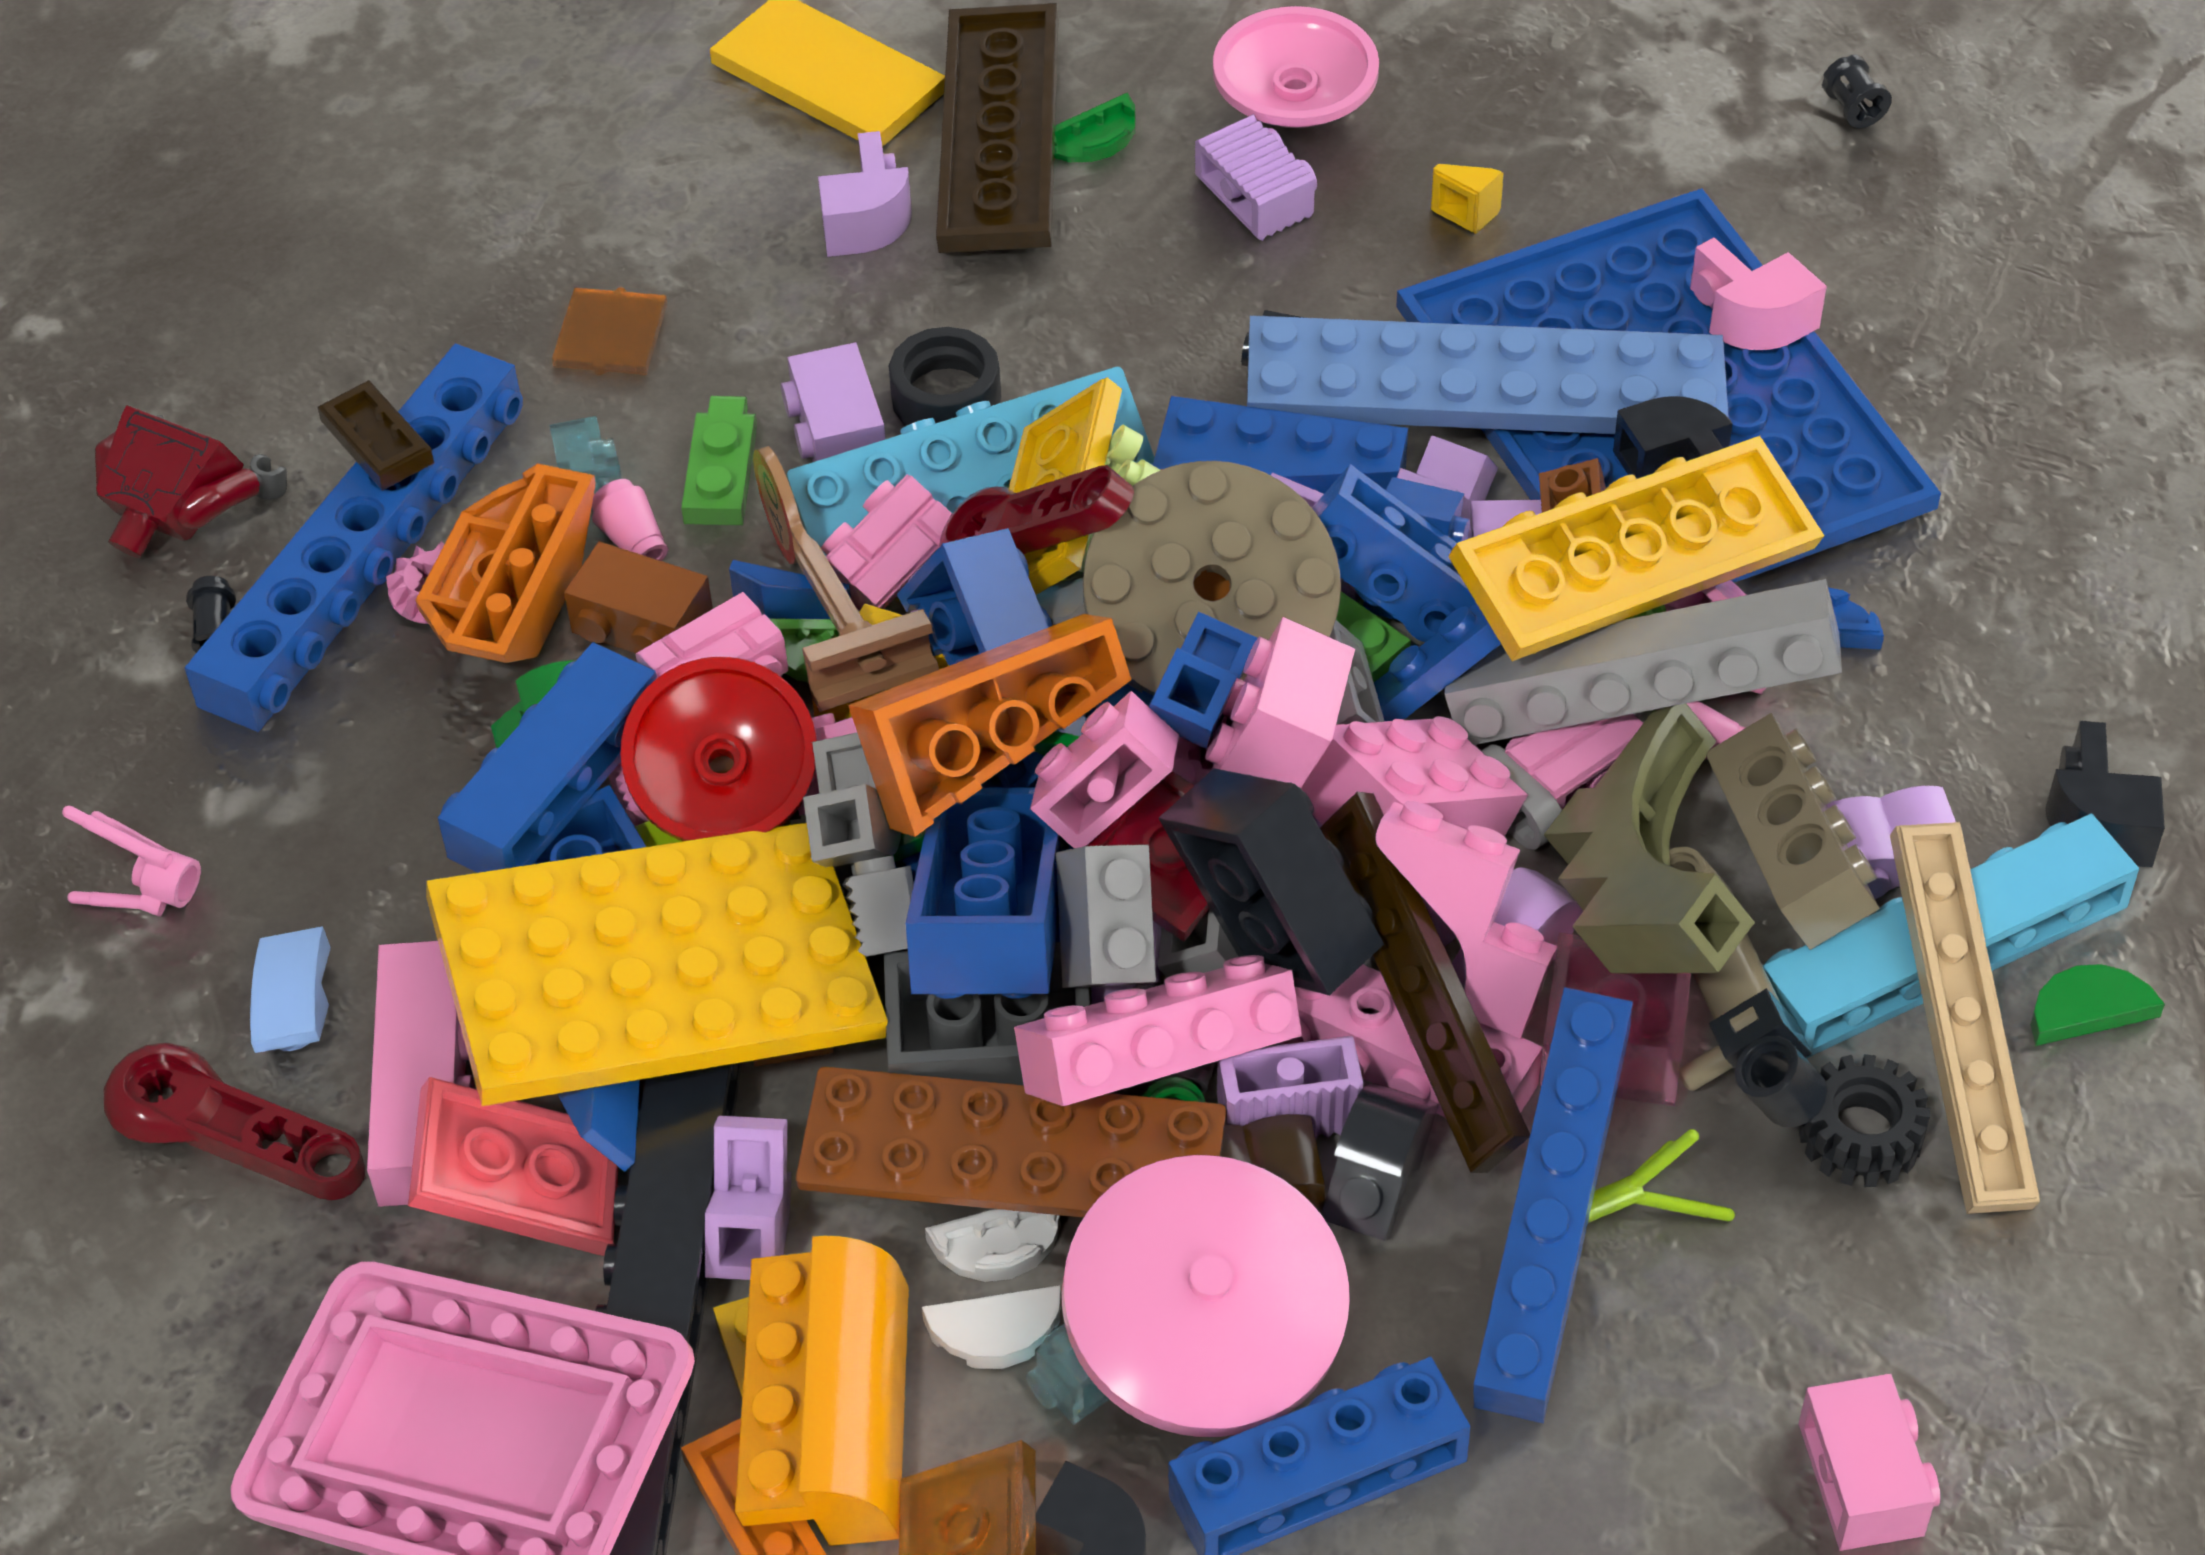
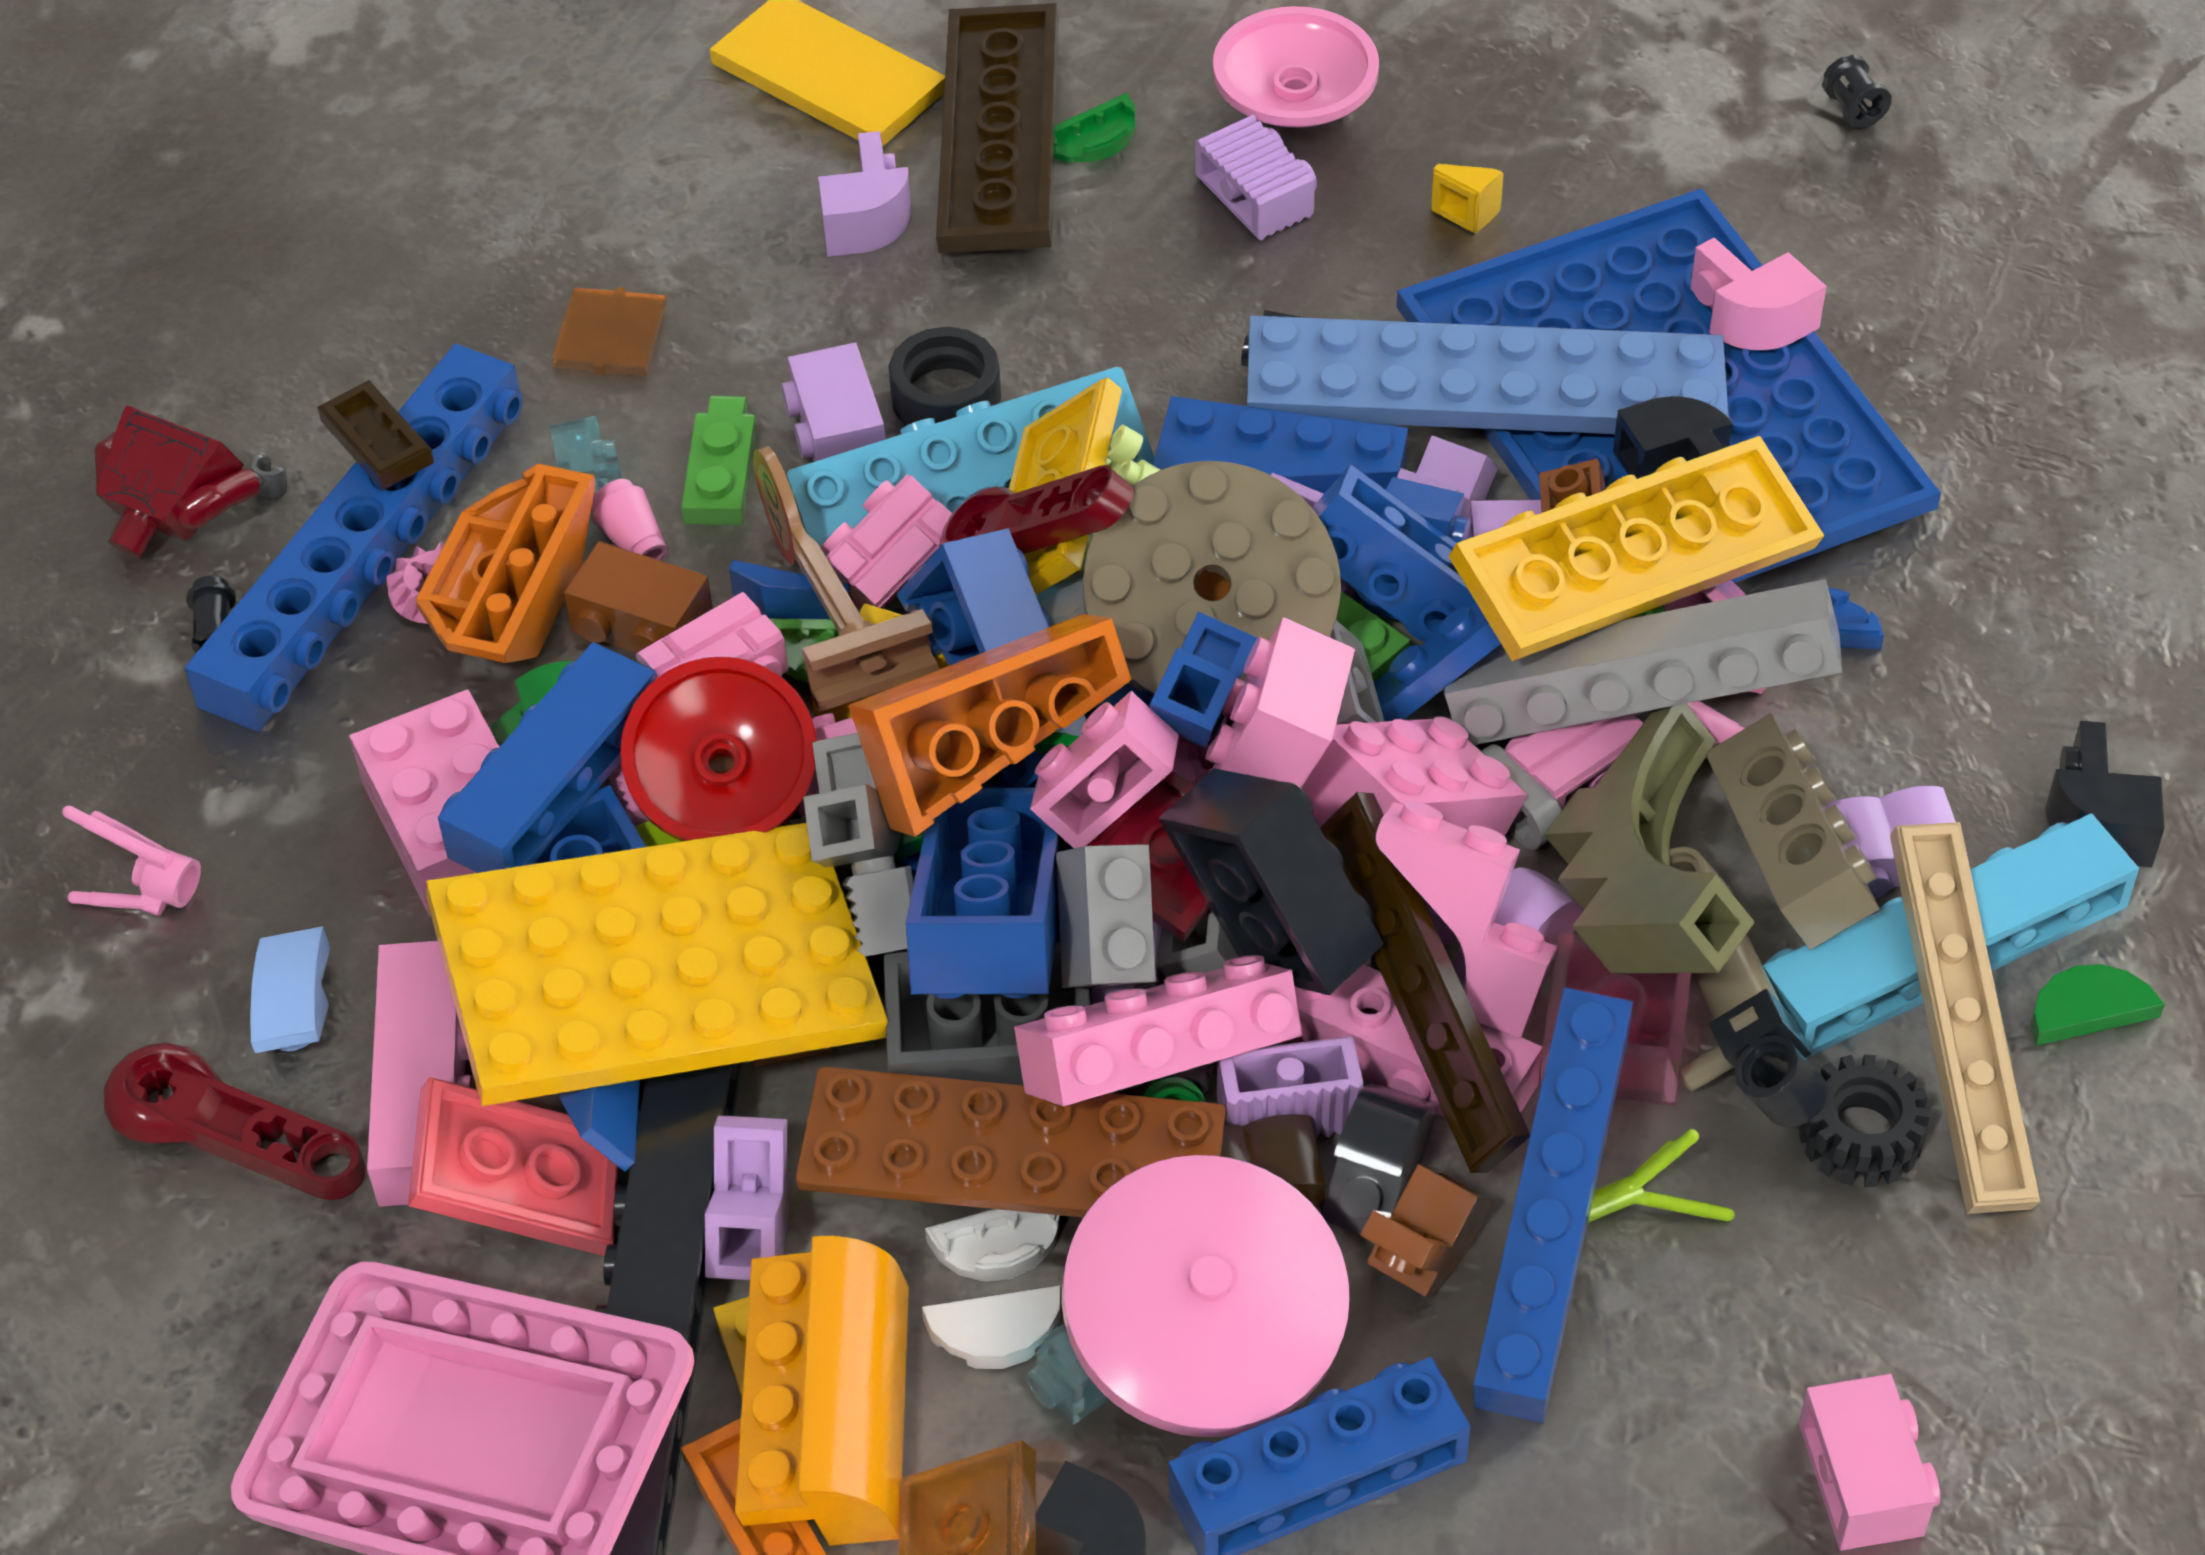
(413, 769): none -> bright pink brick
(1426, 1230): none -> dark orange brick

